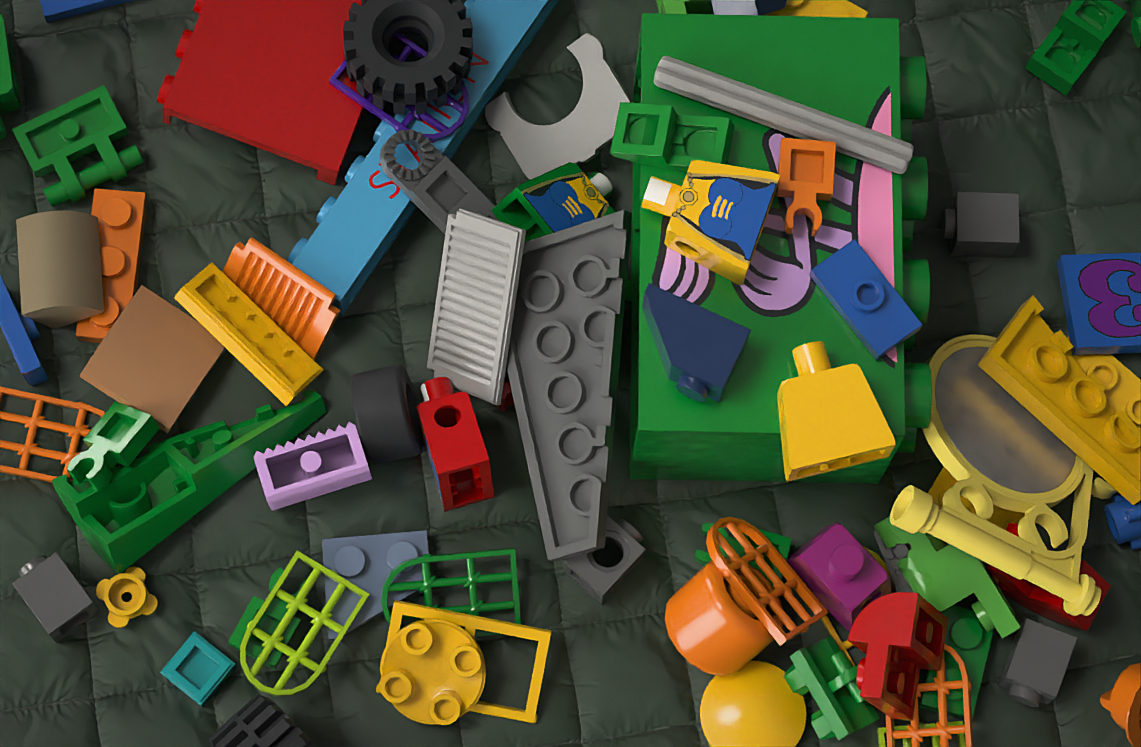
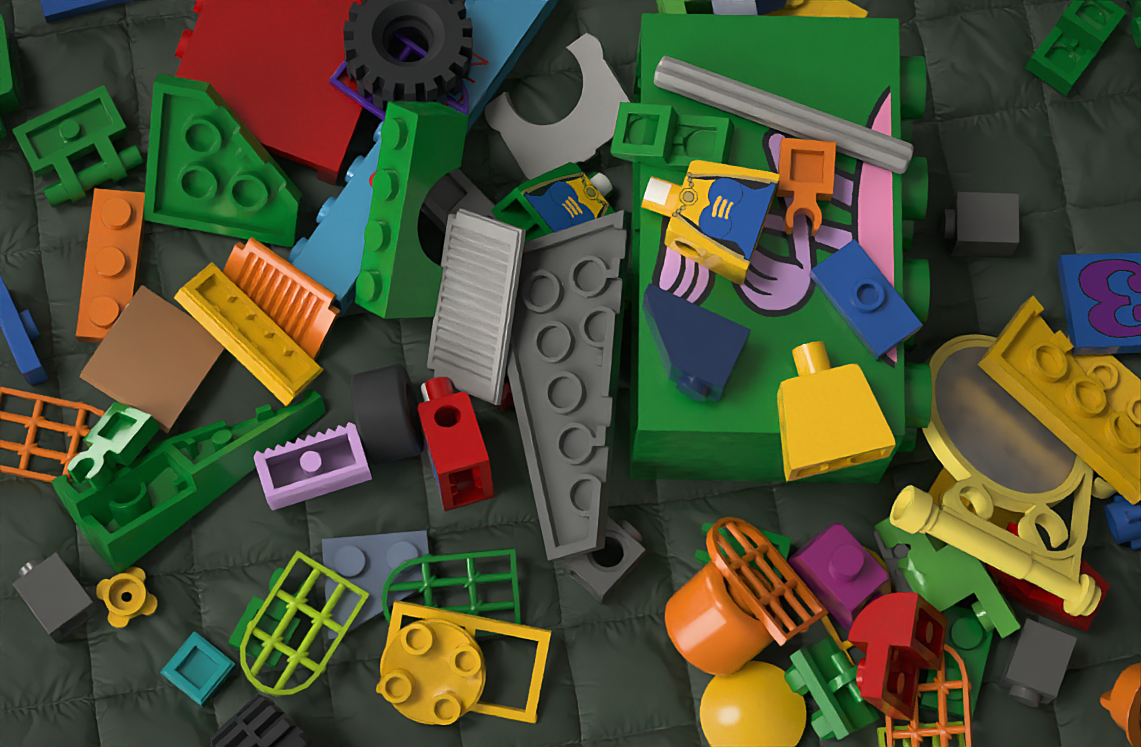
(59, 267): dark tan brick -> none
(212, 170): none -> green plate
(415, 151): none -> green arch

